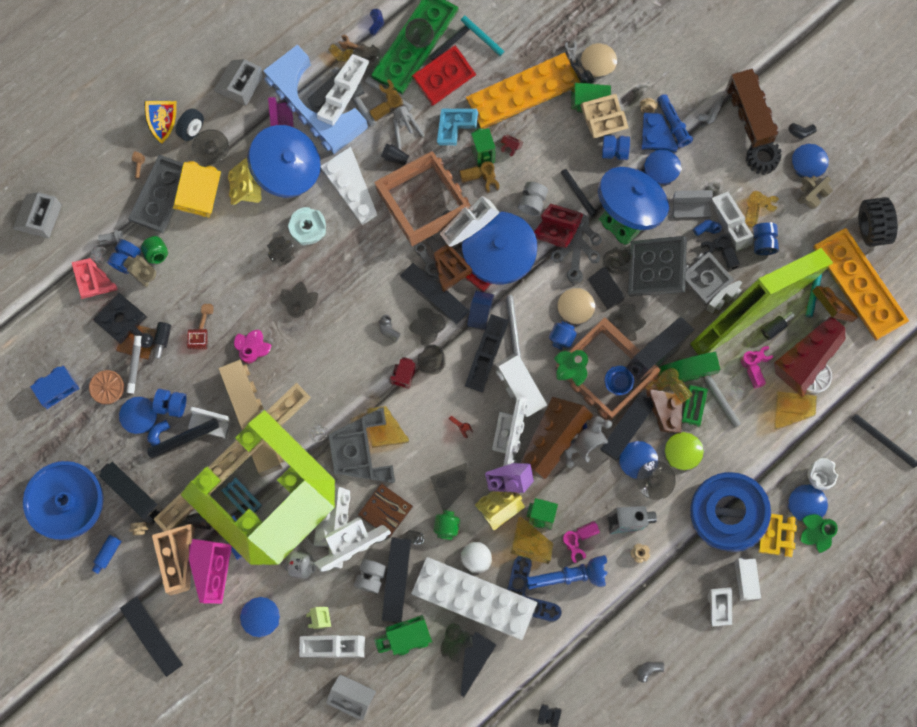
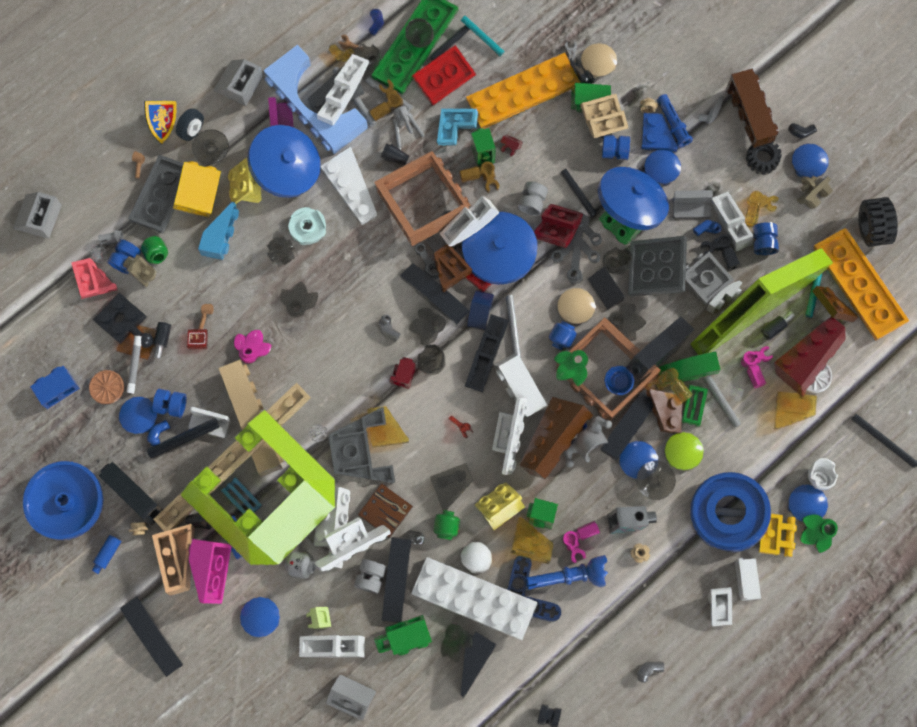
(216, 236): none -> dark azure slope
(510, 478): medium lavender slope -> none

